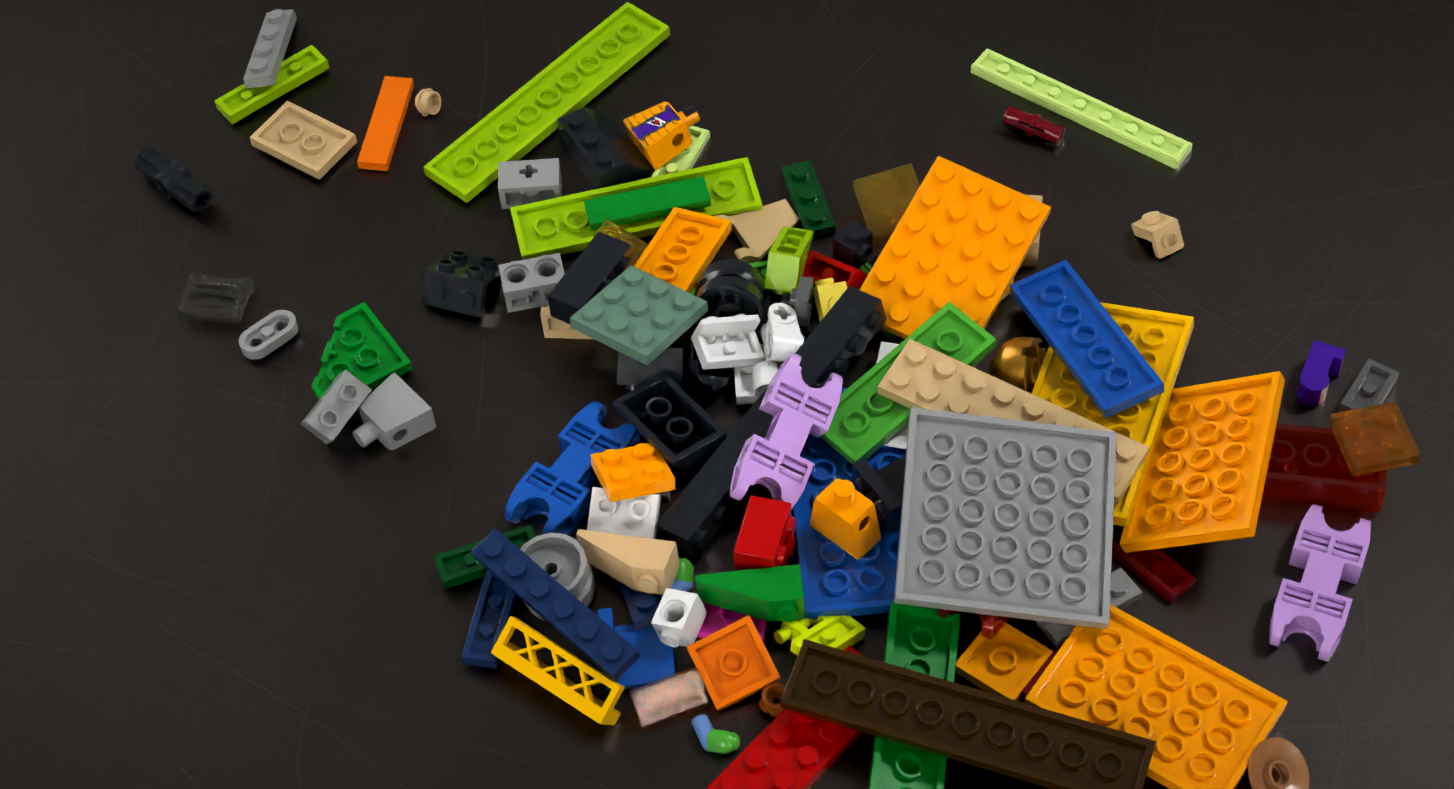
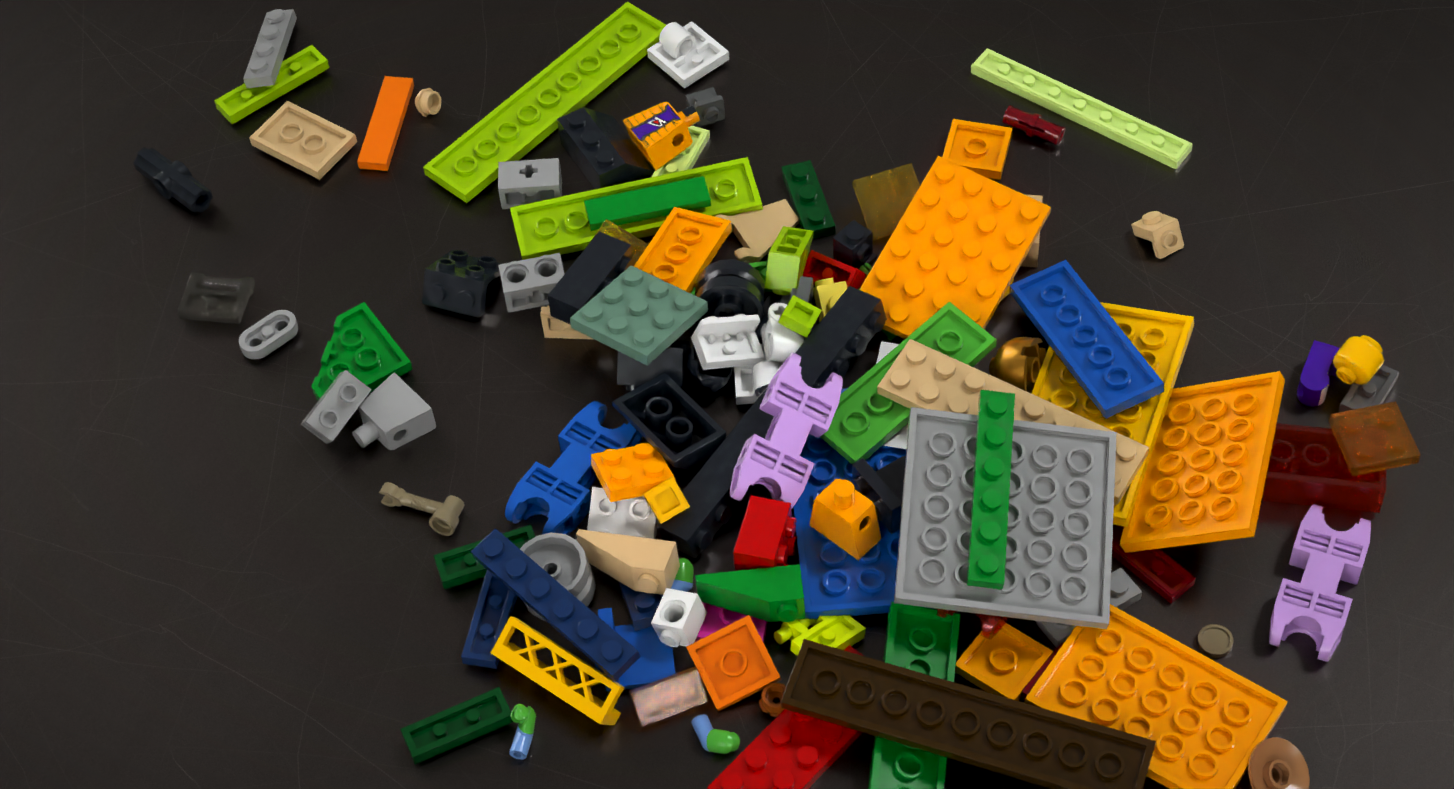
(444, 514): none -> dark tan brick
(456, 725): none -> dark green plate
(524, 733): none -> arm
(666, 500): none -> yellow tile
(687, 53): none -> white plate
(708, 106): none -> dark grey bracket
(799, 316): none -> lime plate
(978, 147): none -> light orange plate
(991, 490): none -> green plate
(1215, 641): none -> dark tan piece
(1358, 360): none -> yellow head

